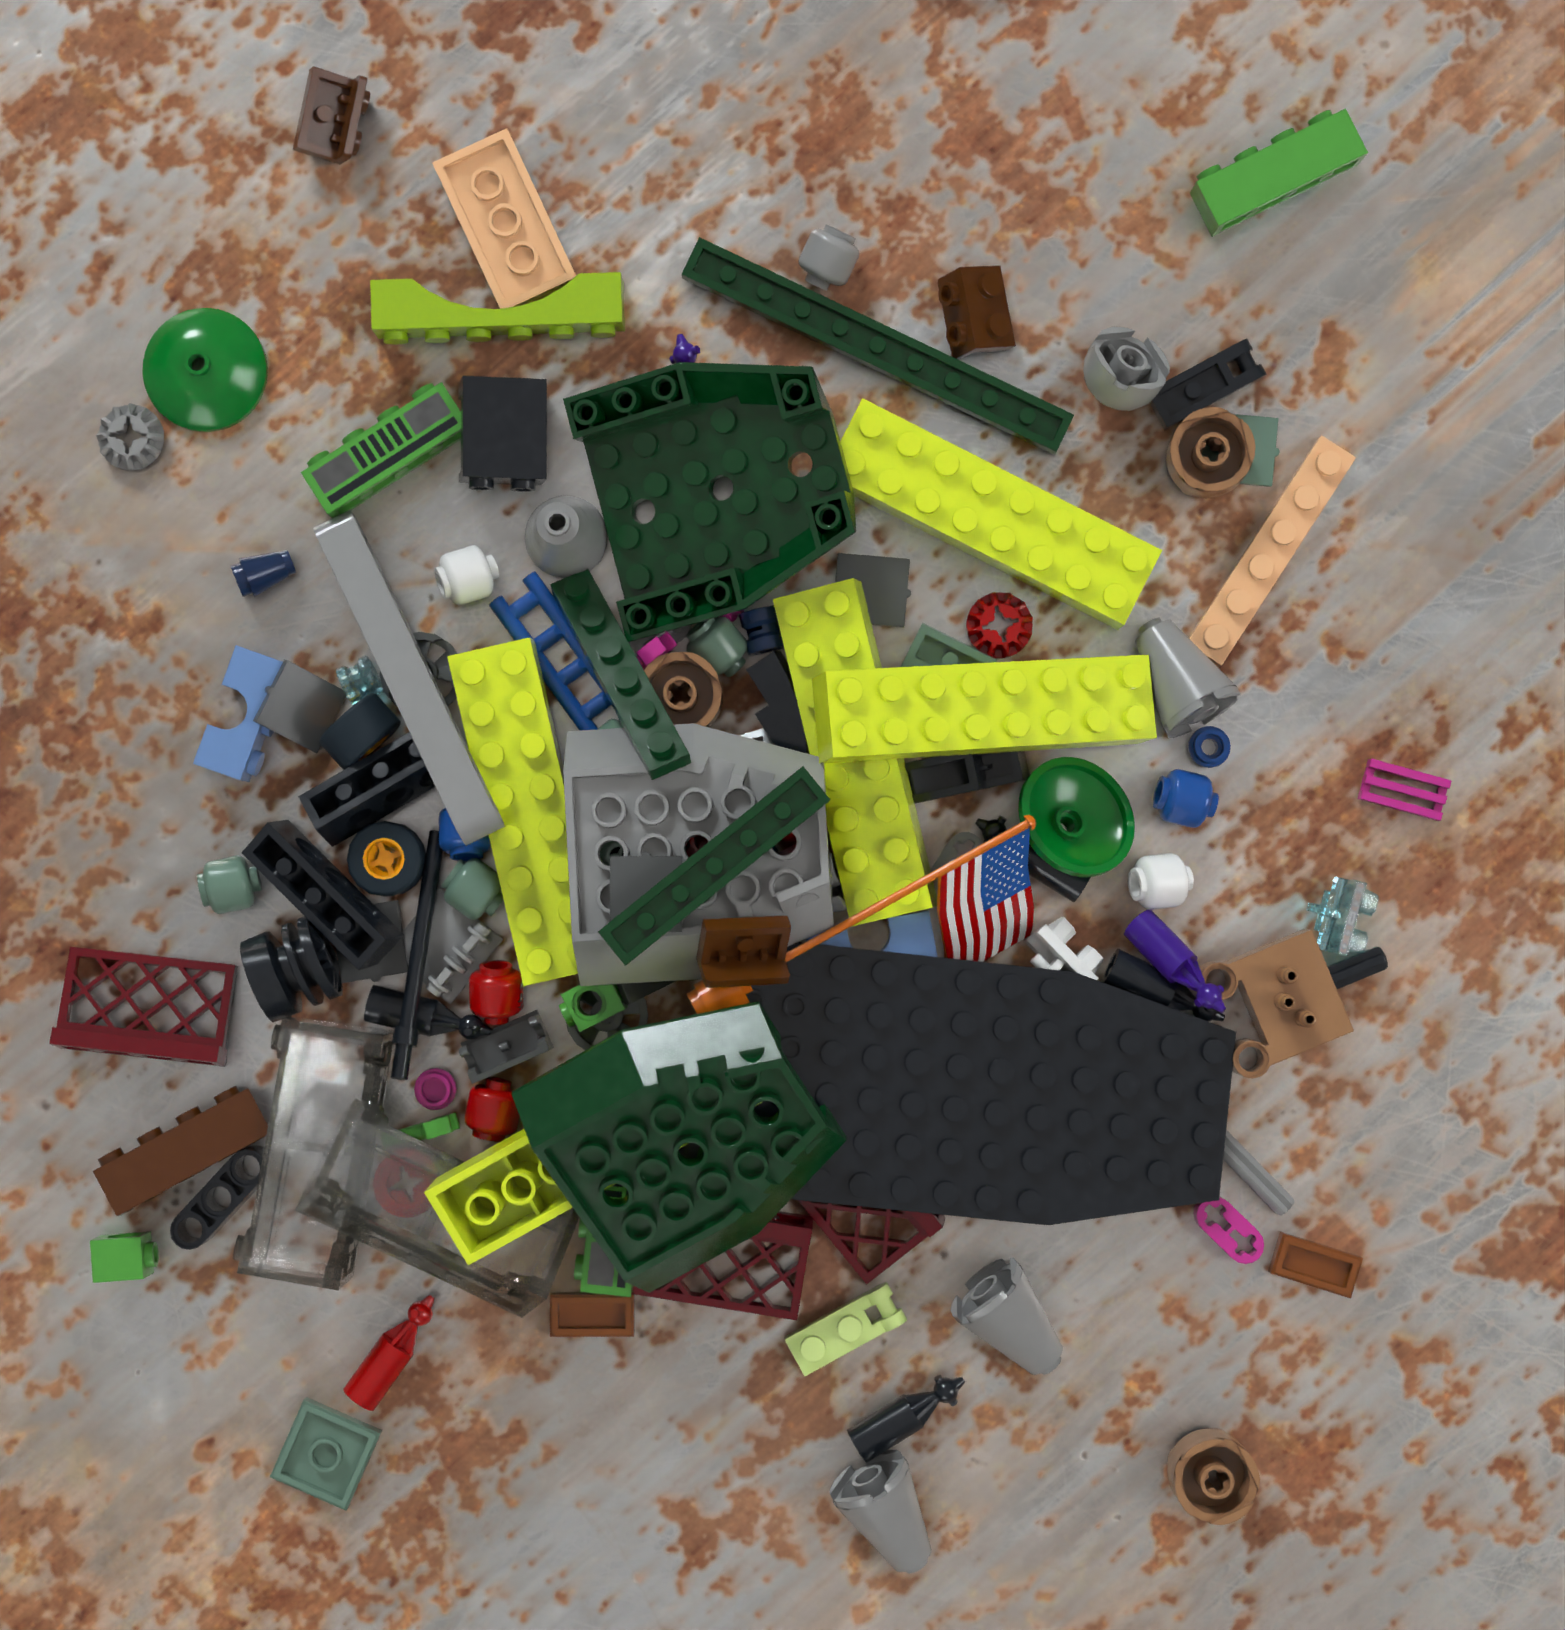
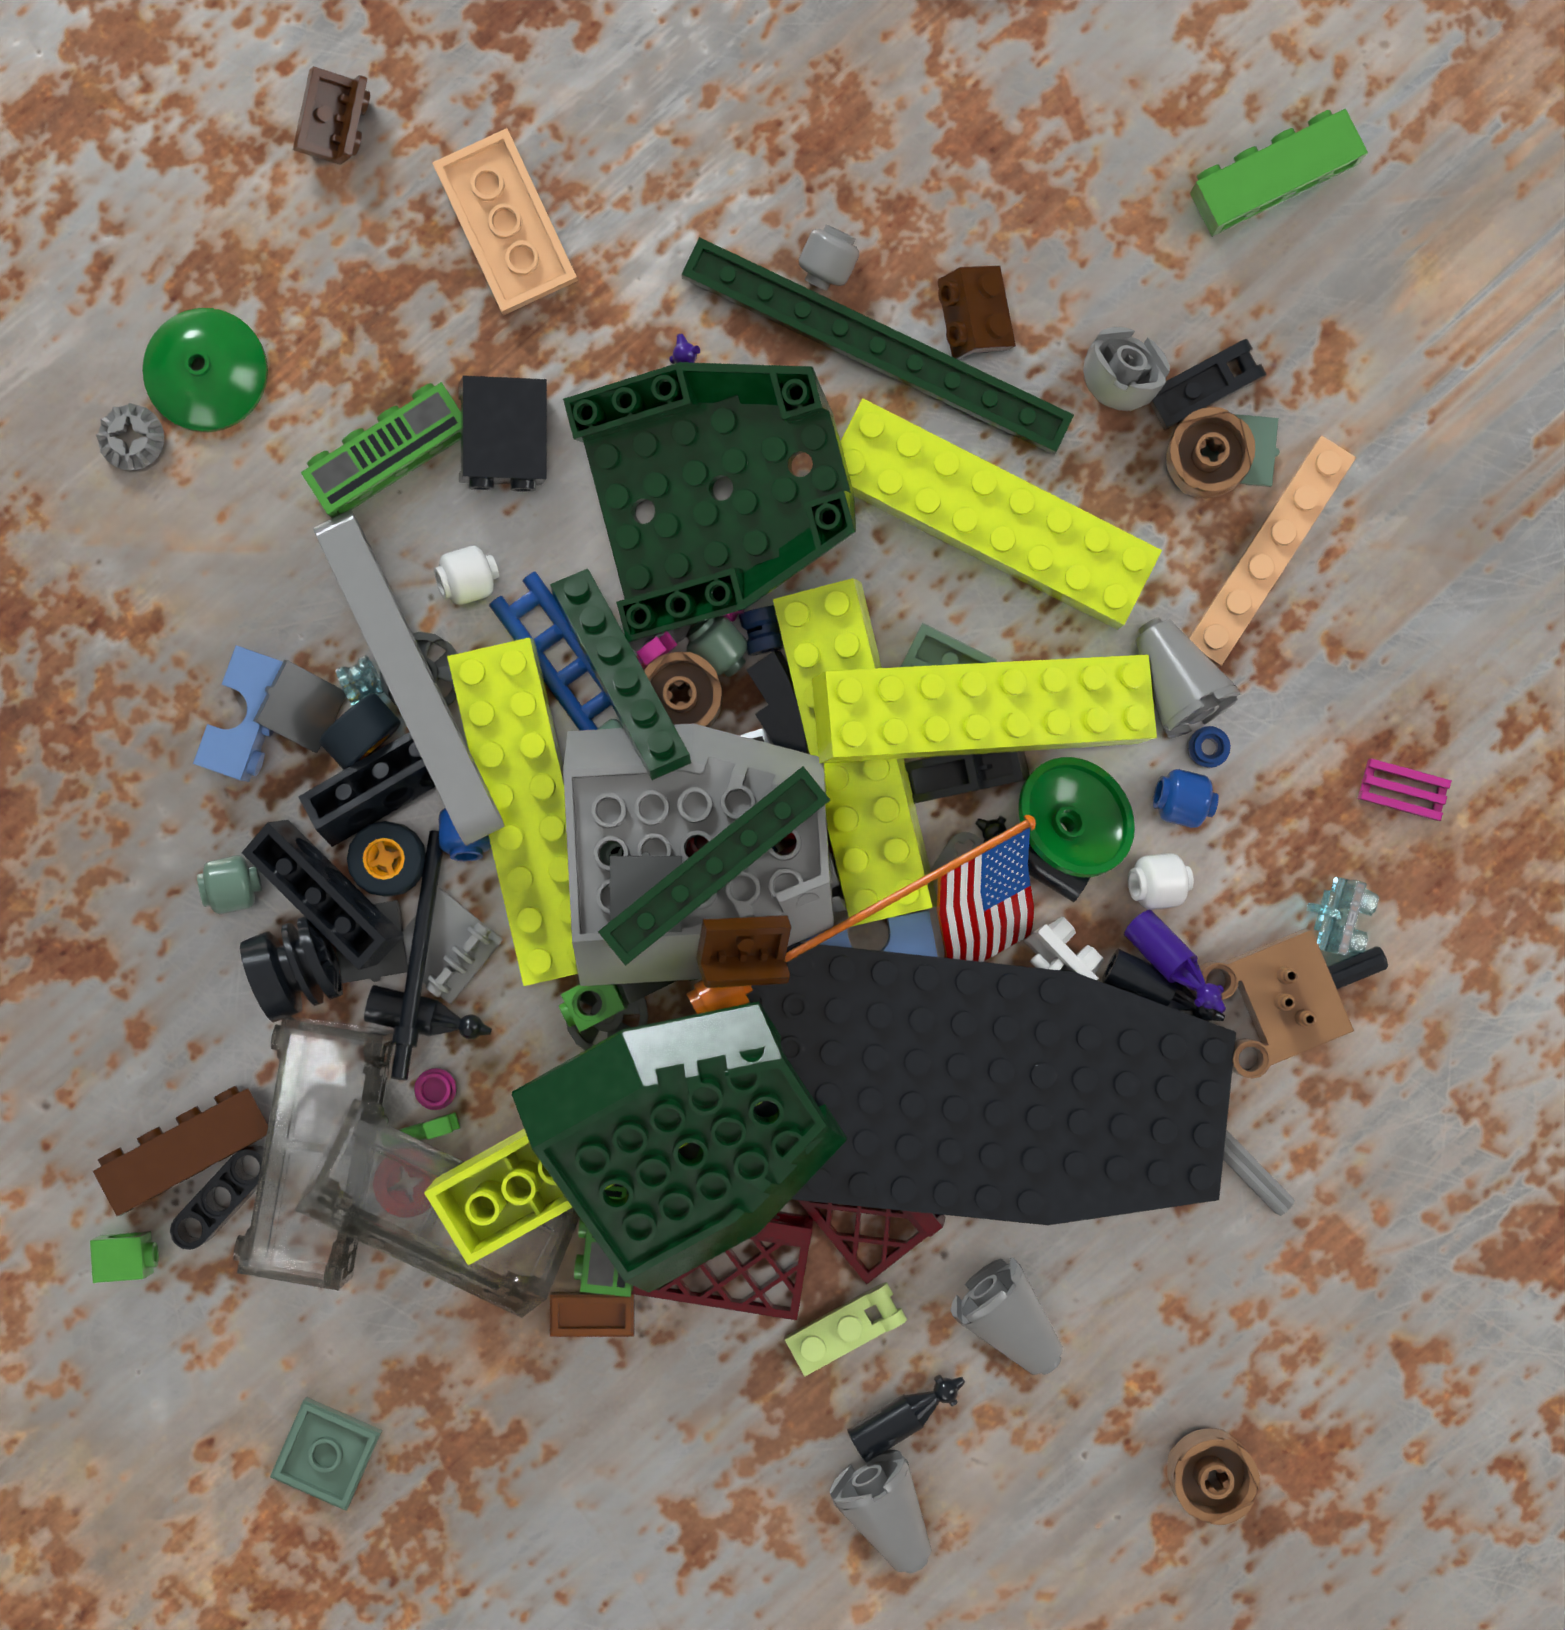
(136, 1042): dark red fence -> none
(262, 571): dark blue cone -> none
(388, 1357): red wheel -> none
(473, 889): sand green head -> none
(492, 1110): red head -> none
(495, 992): red head -> none
(505, 1046): dark grey hinge -> none
(575, 546): light grey cone -> none
(584, 304): lime arch -> none
(883, 585): dark grey piece -> none
(988, 640): red gear -> none
(1221, 1235): dark pink beam -> none
(1315, 1264): dark orange tile -> none

